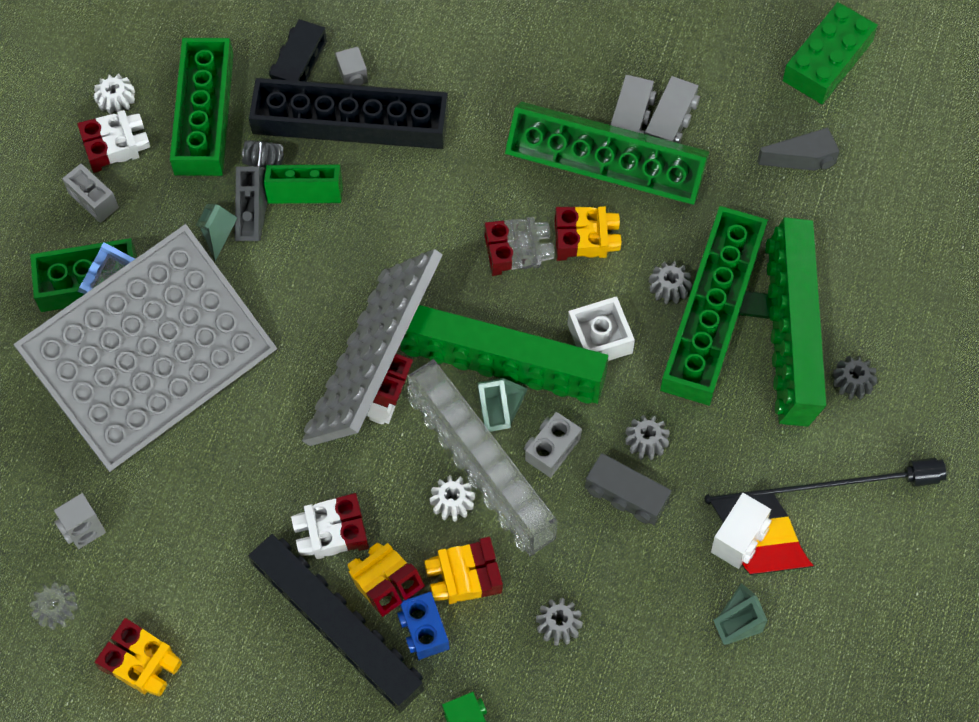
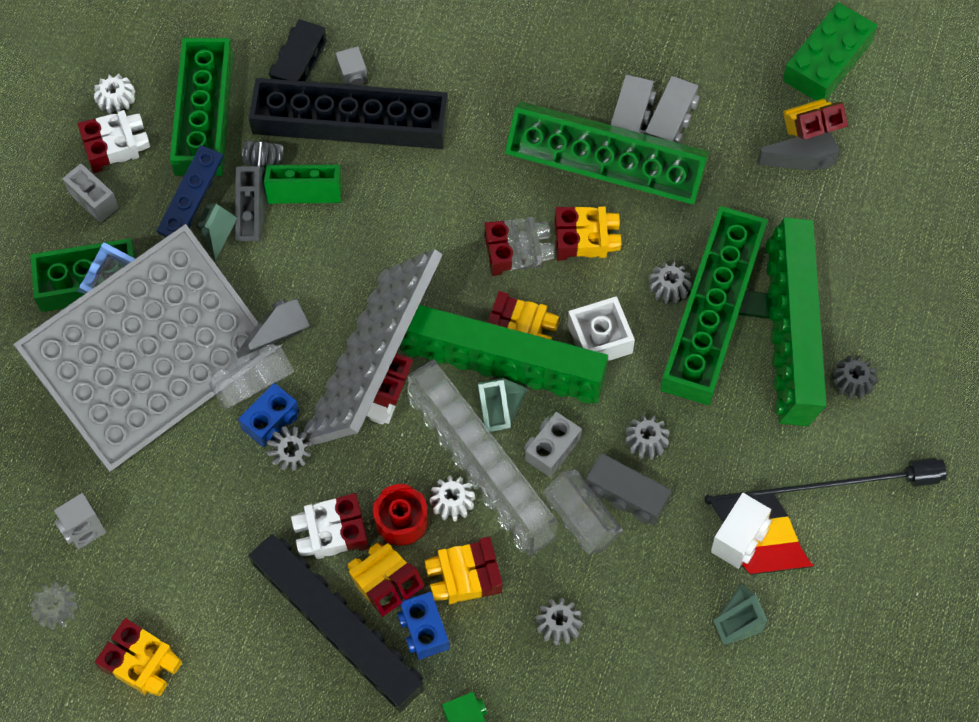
(191, 191): none -> dark blue plate
(250, 376): none -> clear brick
(263, 412): none -> blue brick
(280, 323): none -> slope
(281, 443): none -> light grey gear
(403, 529): none -> red brick
(522, 316): none -> yellow hips
(582, 512): none -> clear brick
(815, 118): none -> dark red hips

